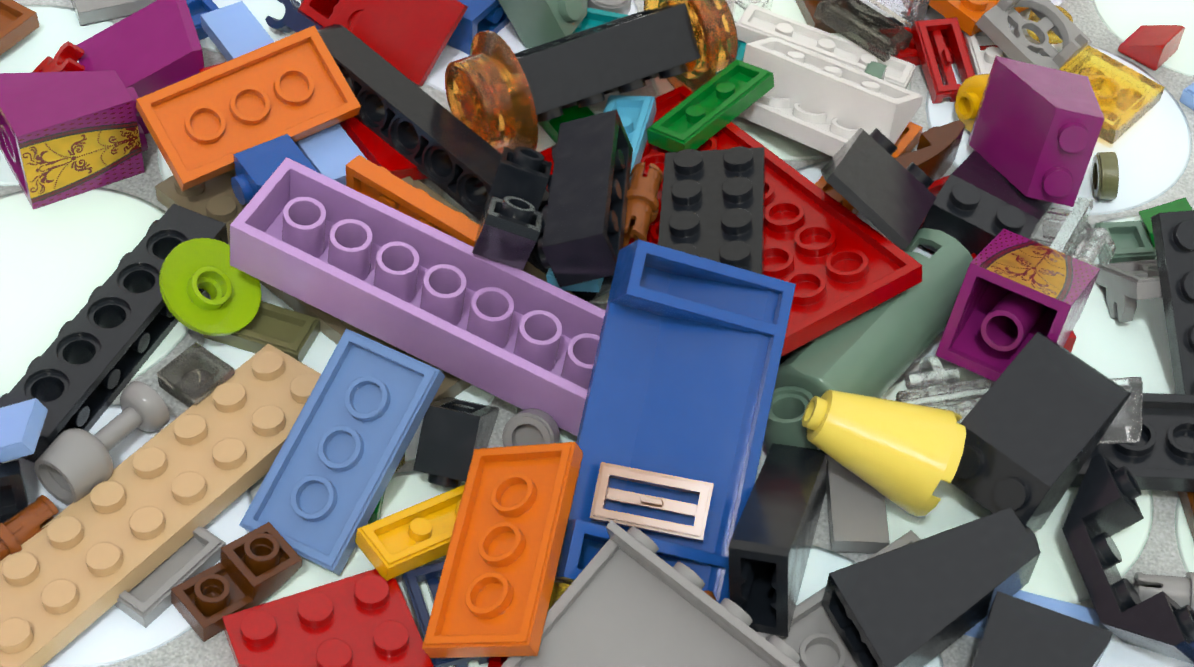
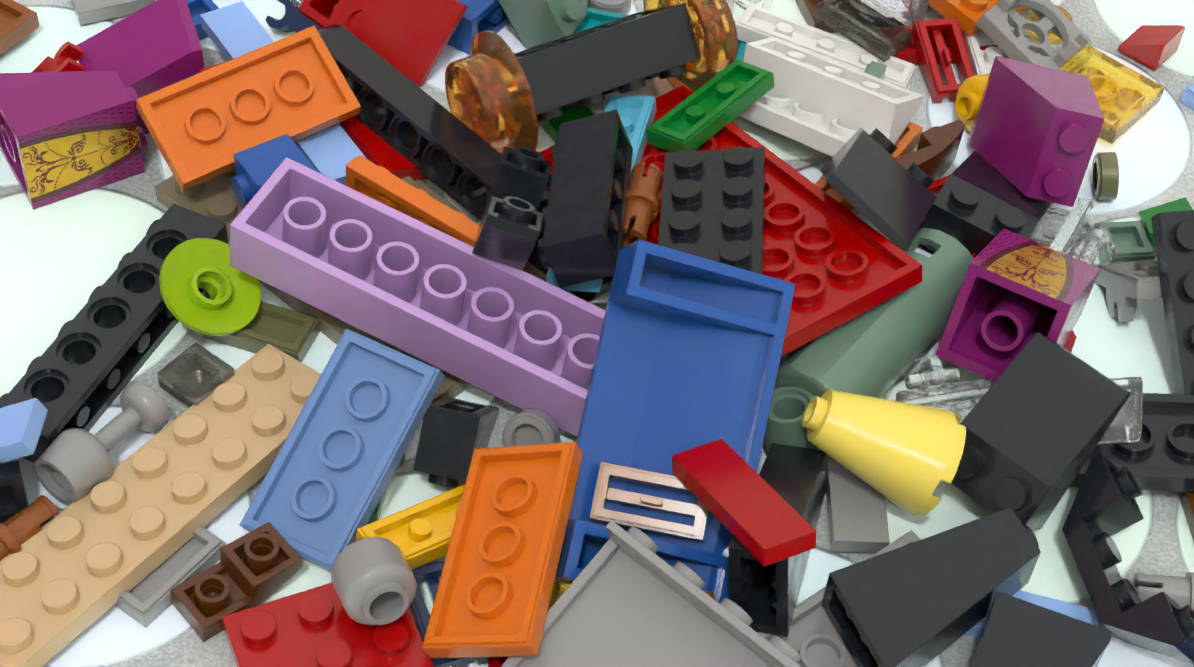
(373, 581): none -> light grey head
(744, 502): none -> red tile

